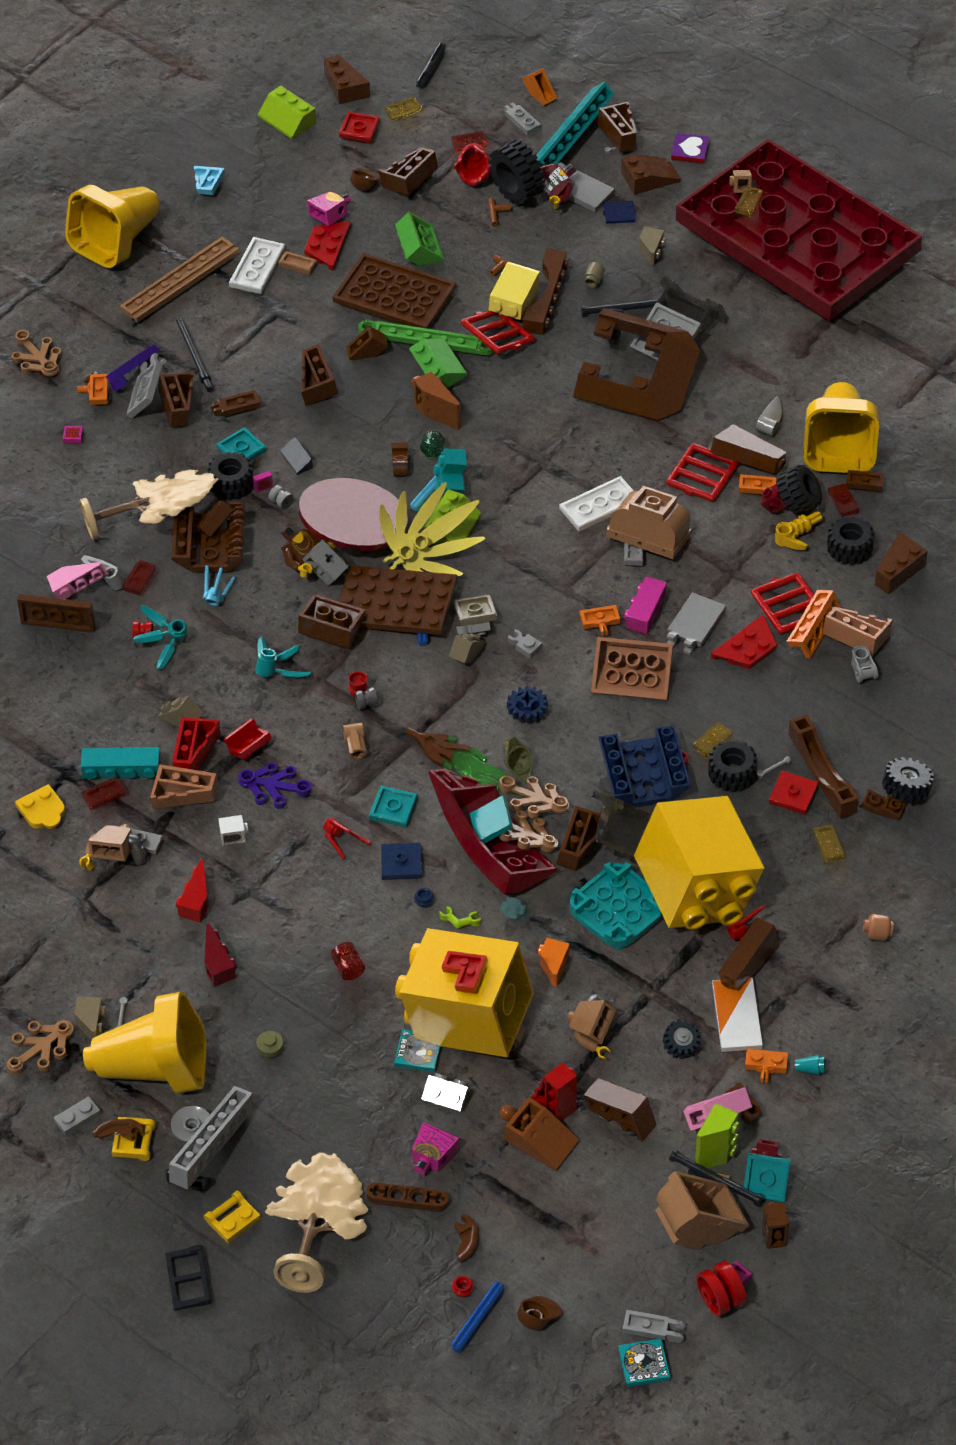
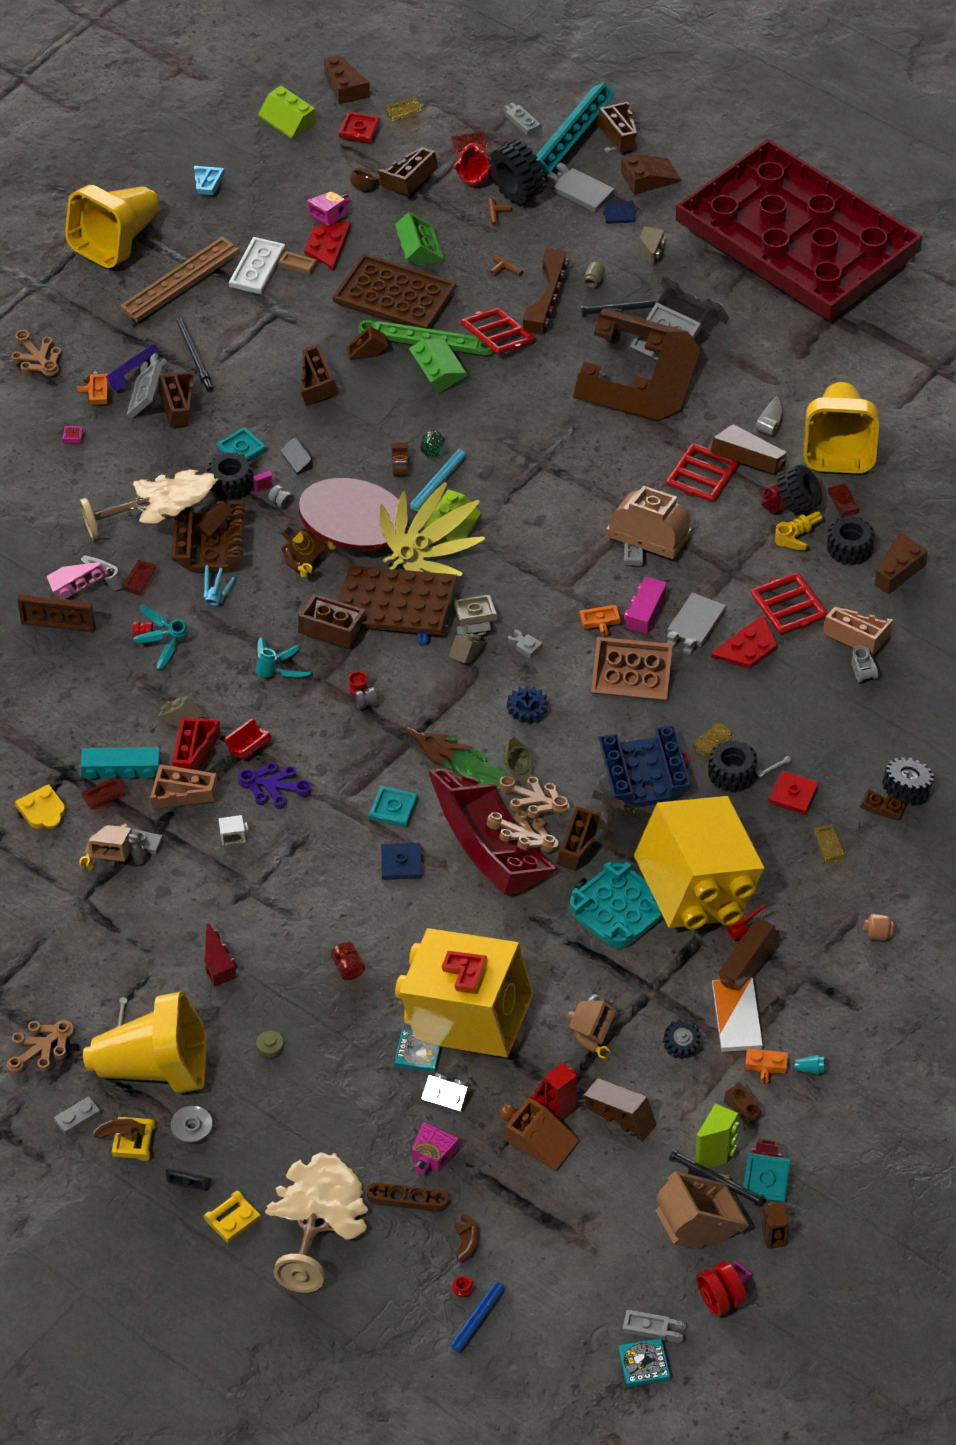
(89, 1014): dark tan slope -> none
(194, 899): red slope -> none
(199, 1301): black window -> none
(210, 1137): light grey brick -> none
(236, 403): reddish brown hinge -> none
(325, 562): light grey brick -> none
(335, 829): red plant -> none
(355, 740): medium nougat piece -> none
(424, 897): dark blue plate -> none
(430, 65): black axle -> none
(436, 401): dark orange slope -> none
(450, 470): teal brick -> none
(458, 923): lime arm -> none
(491, 819): tile -> none
(512, 908): clear light blue gear -> none
(514, 290): light yellow slope -> none
(537, 1311): reddish brown cap -> none
(540, 87): orange slope -> none
(553, 958): orange slope -> none
(557, 183): torso -> none
(596, 503): white tile -> none
(690, 148): tile -> none
(735, 1101): bright pink slope -> none
(740, 180): medium nougat brick -> none
(748, 201): clear yellow plate -> none
(755, 484): orange plate -> none
(811, 620): orange fence -> none
(837, 791): reddish brown arch -> none
(865, 480): reddish brown plate -> none

